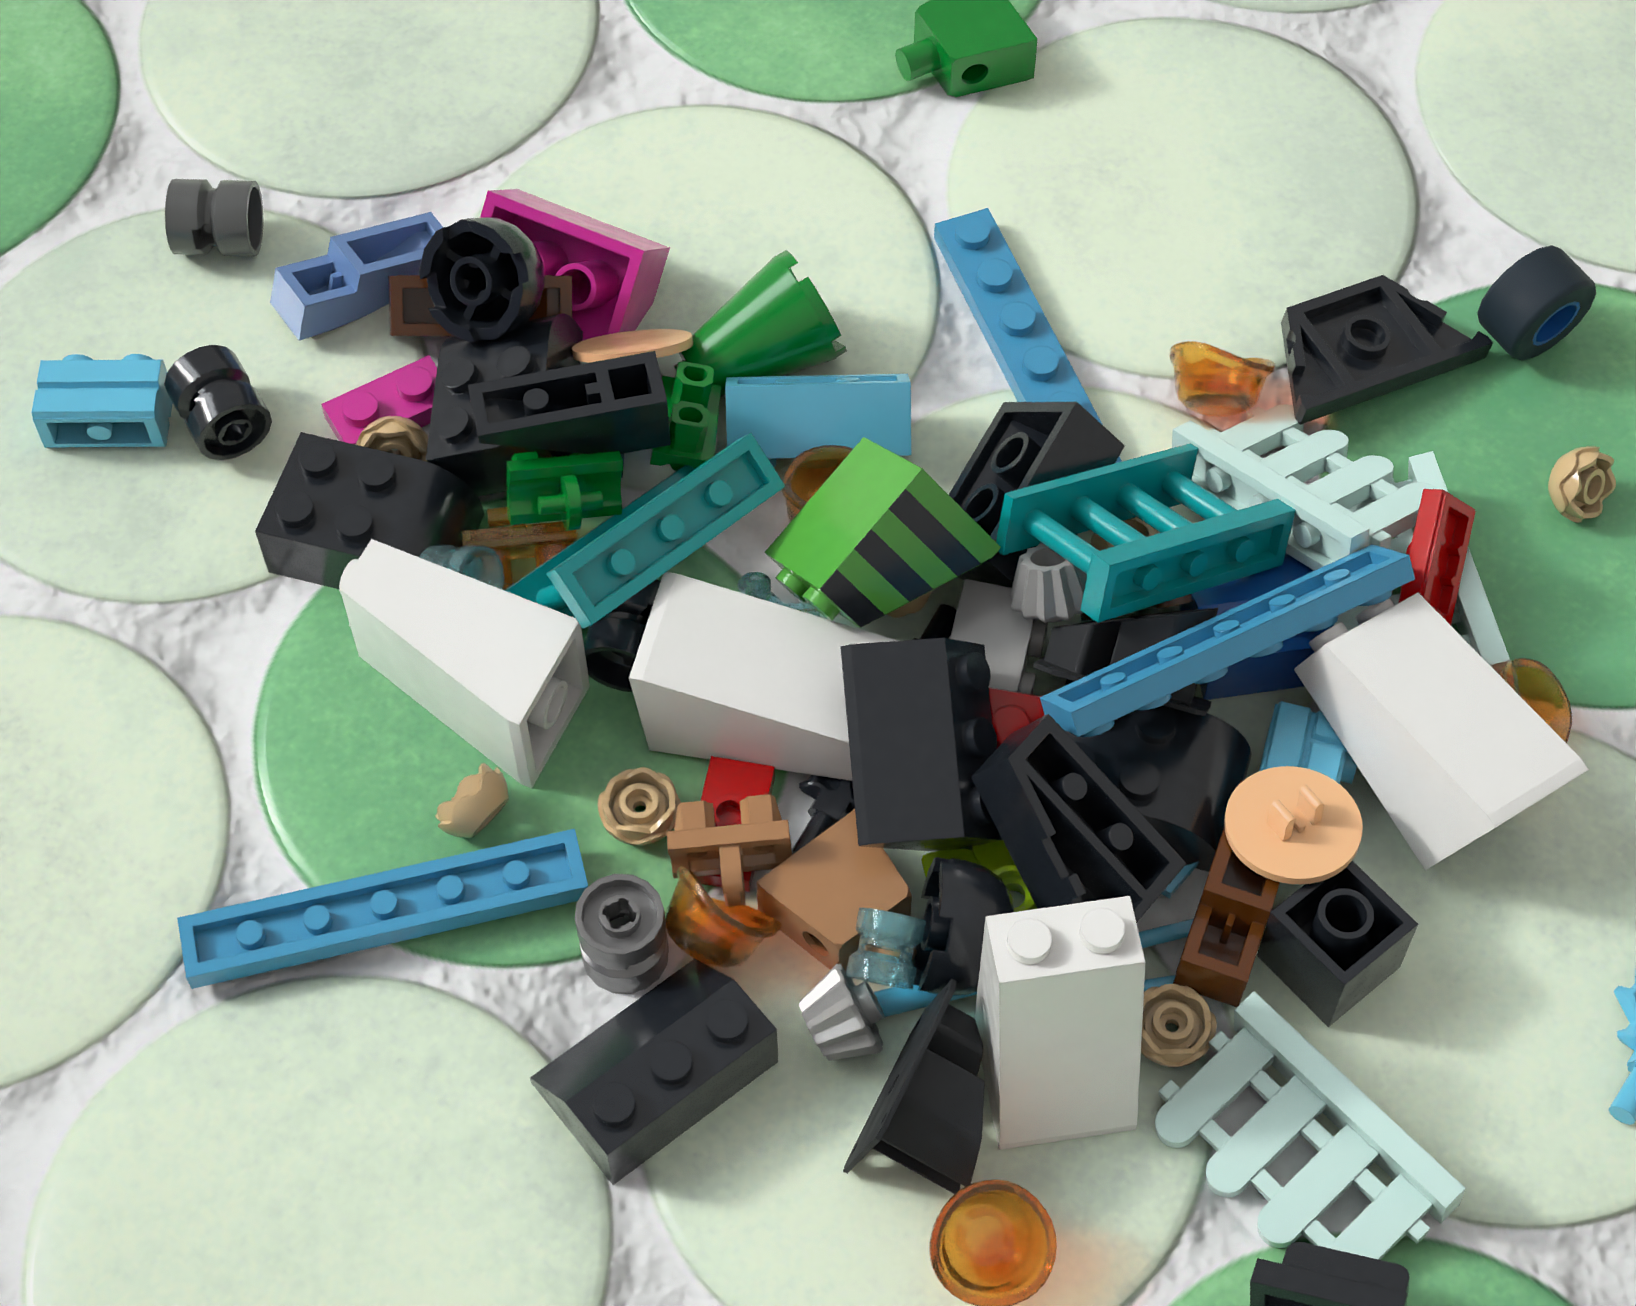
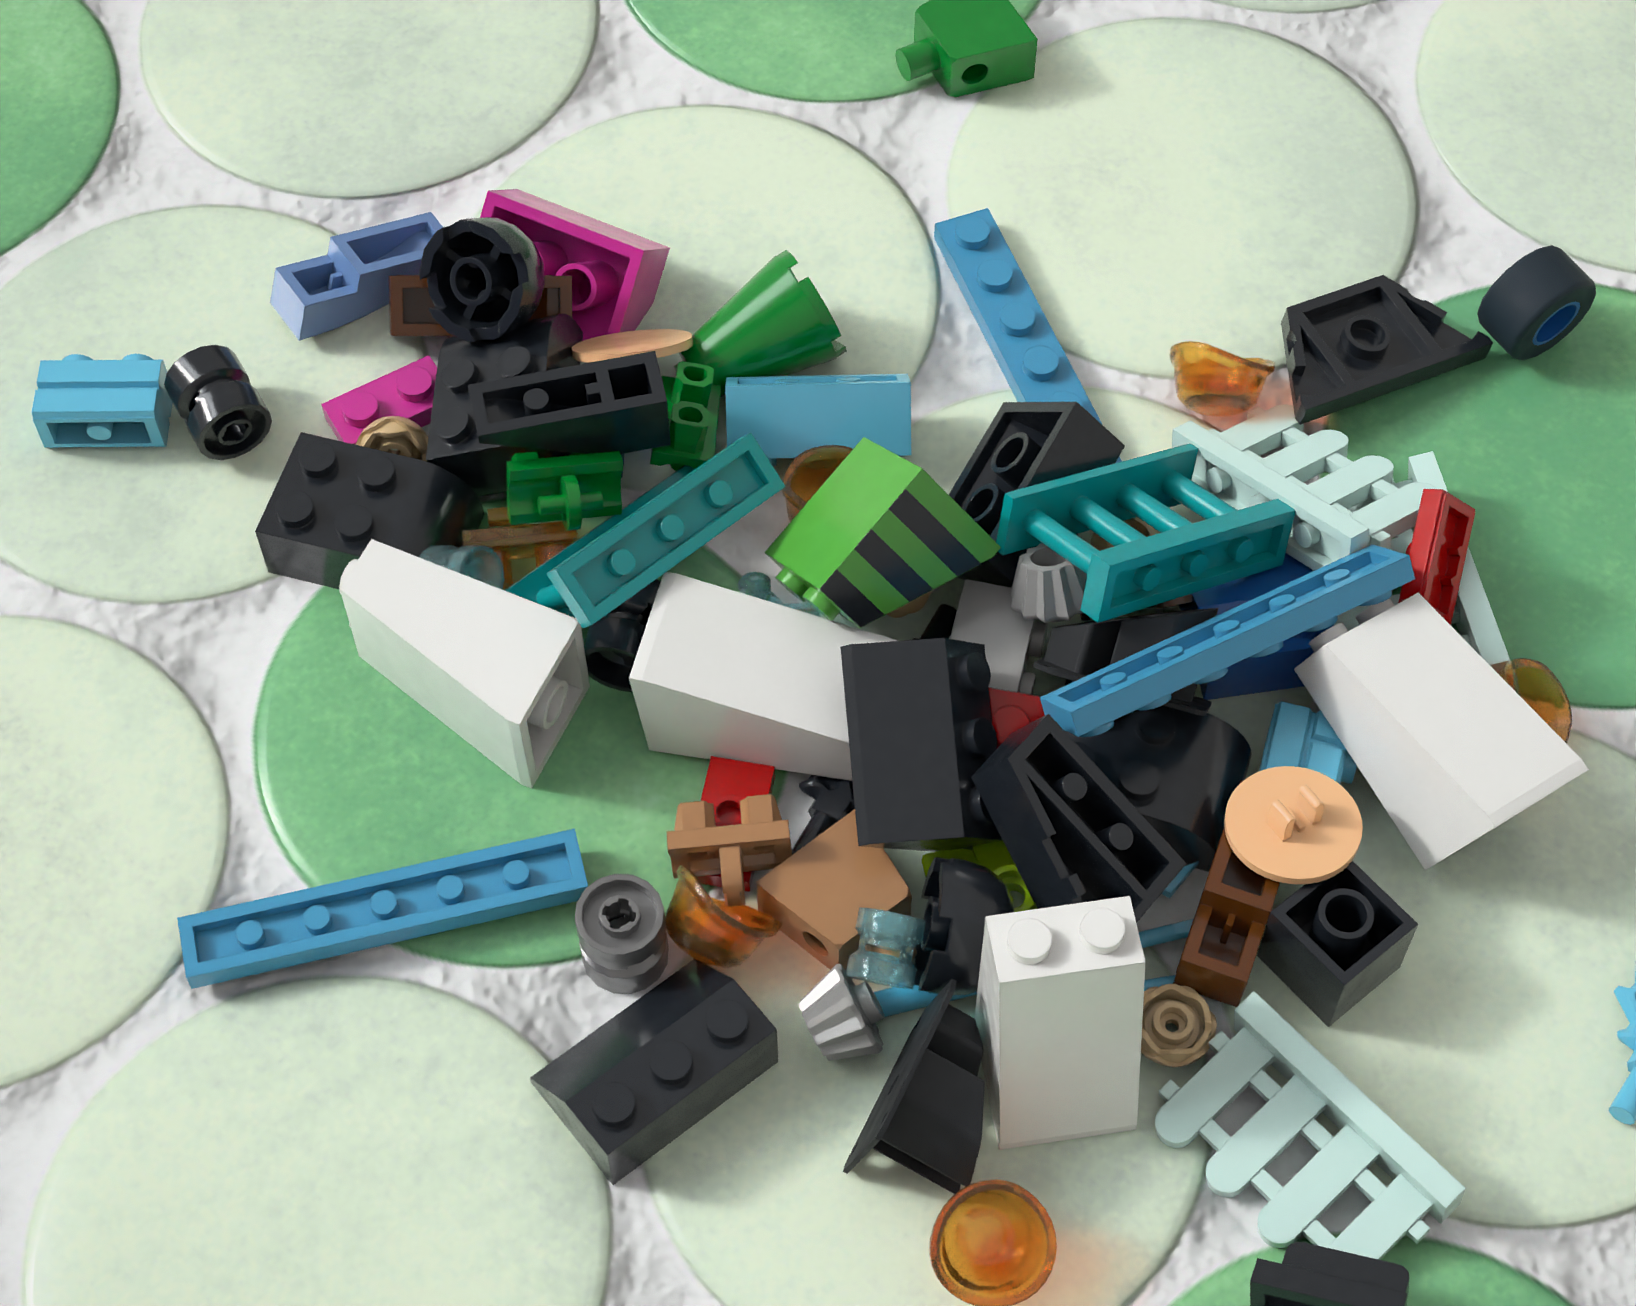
(214, 217): dark grey wheel -> none
(474, 804): tan plate -> none
(635, 789): tan plate -> none
(1581, 483): tan plate -> none

